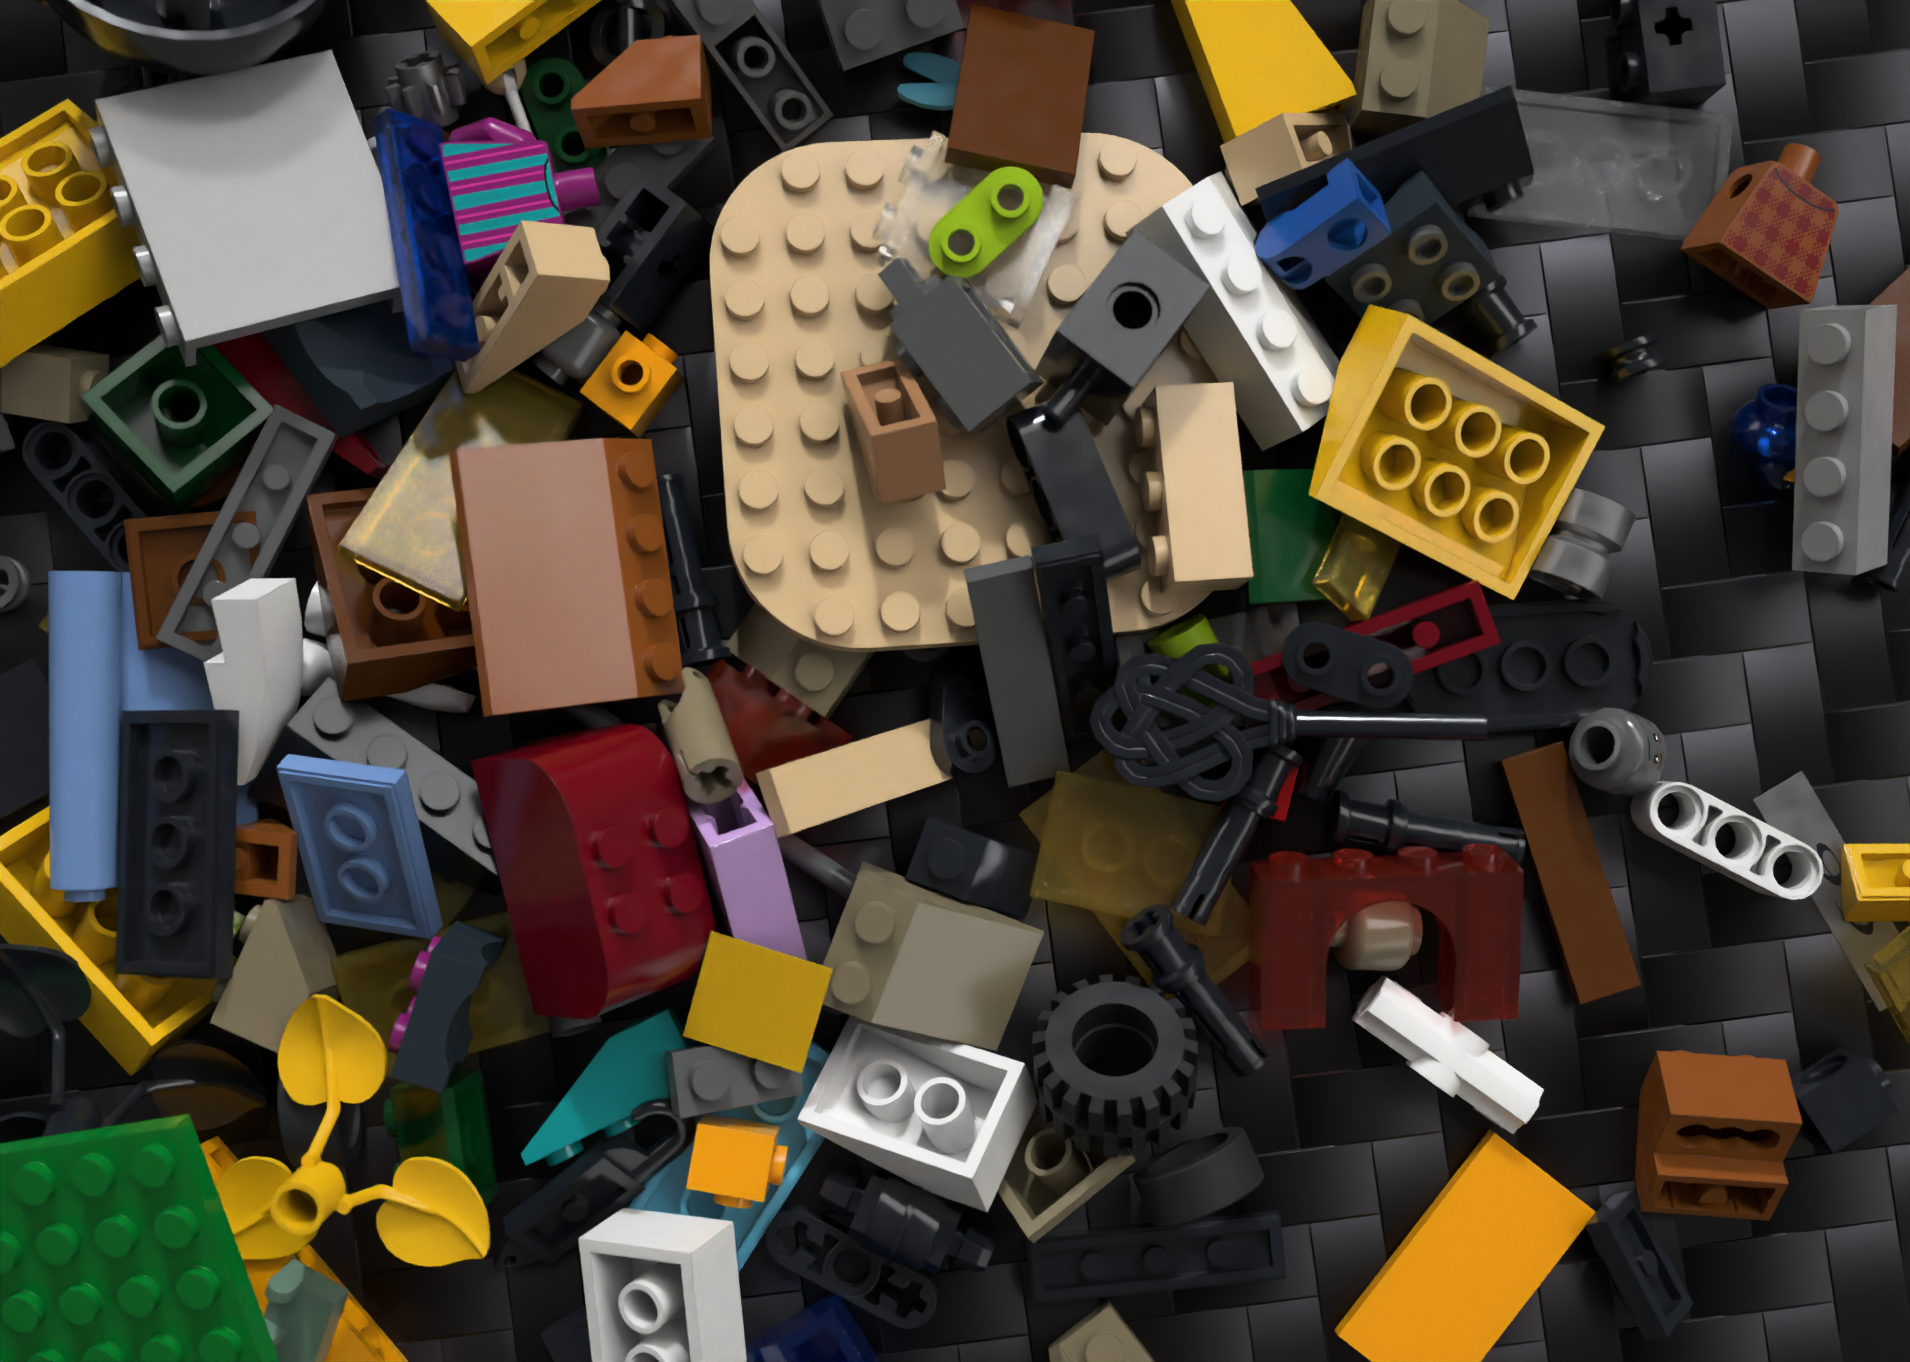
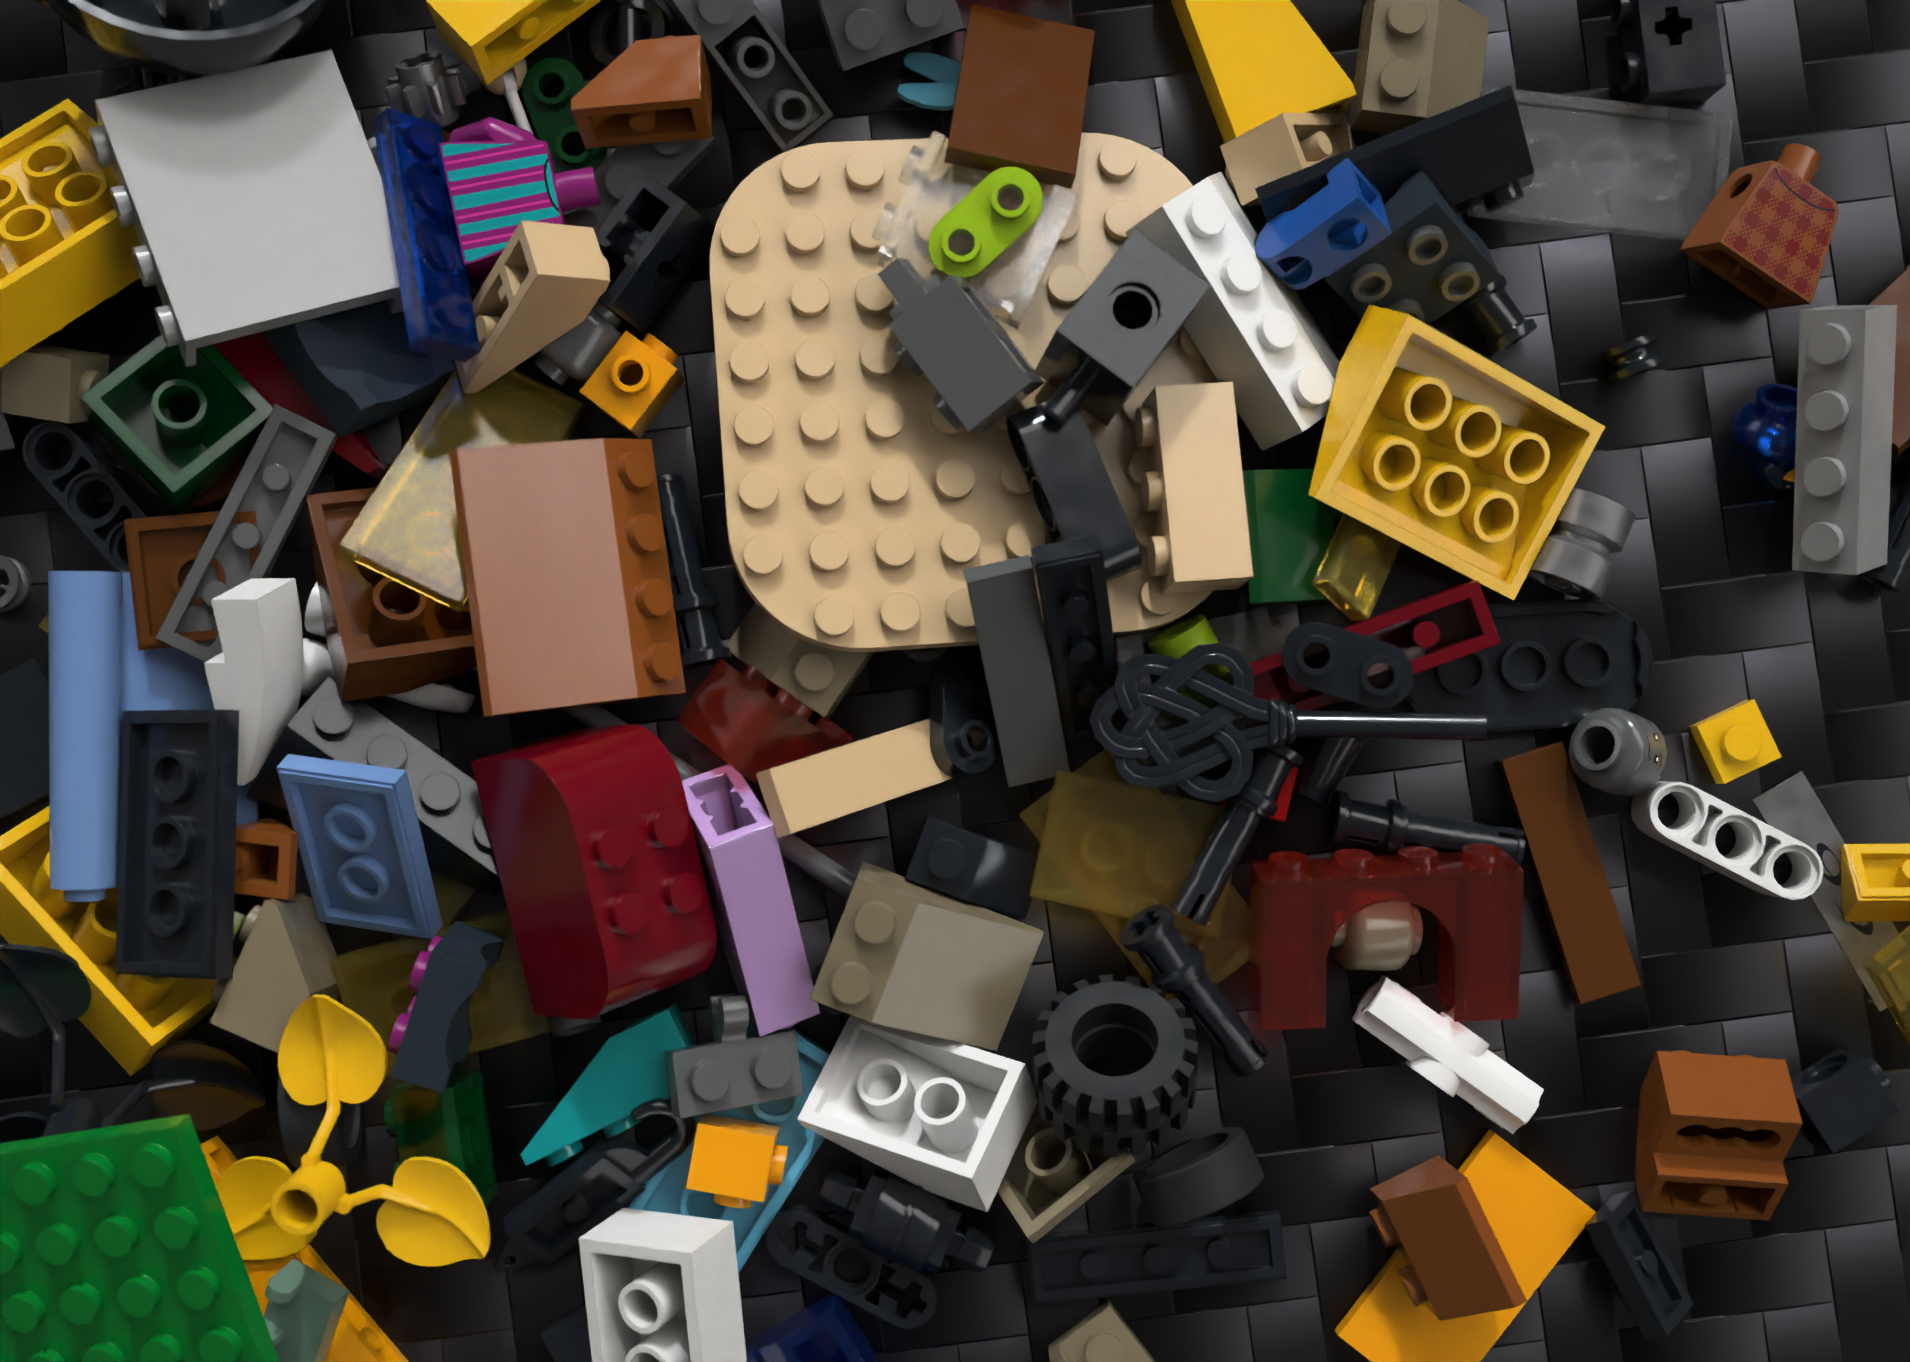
(701, 741): dark tan piece -> none
(757, 1002): yellow sticker -> none
(894, 431): medium nougat slope -> none
(1444, 1242): none -> dark orange slope
(1735, 741): none -> yellow plate

